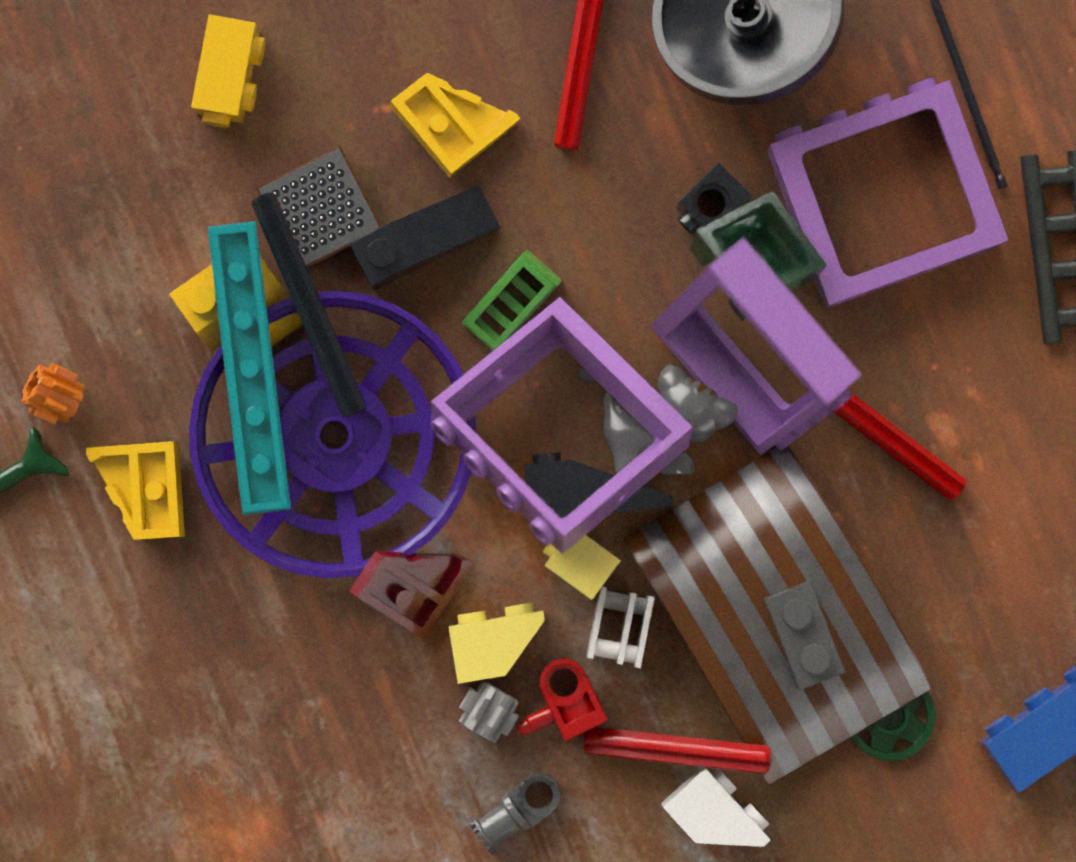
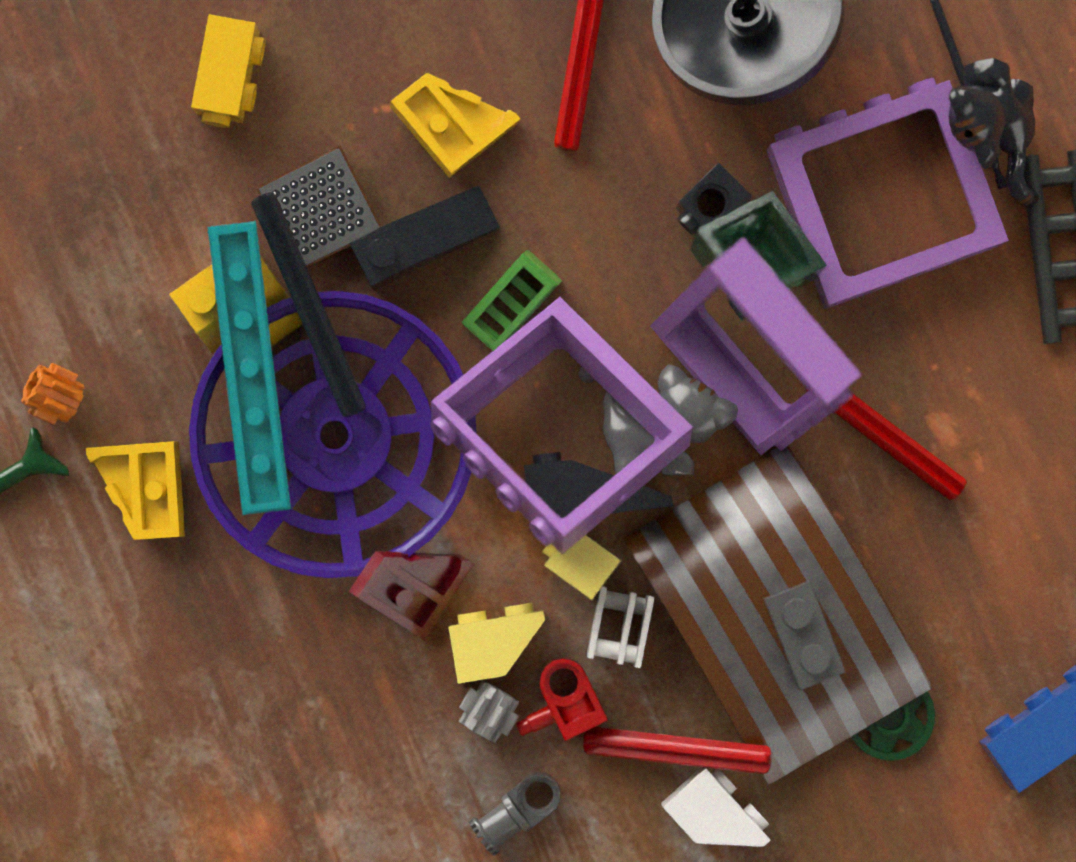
(995, 116): none -> black animal

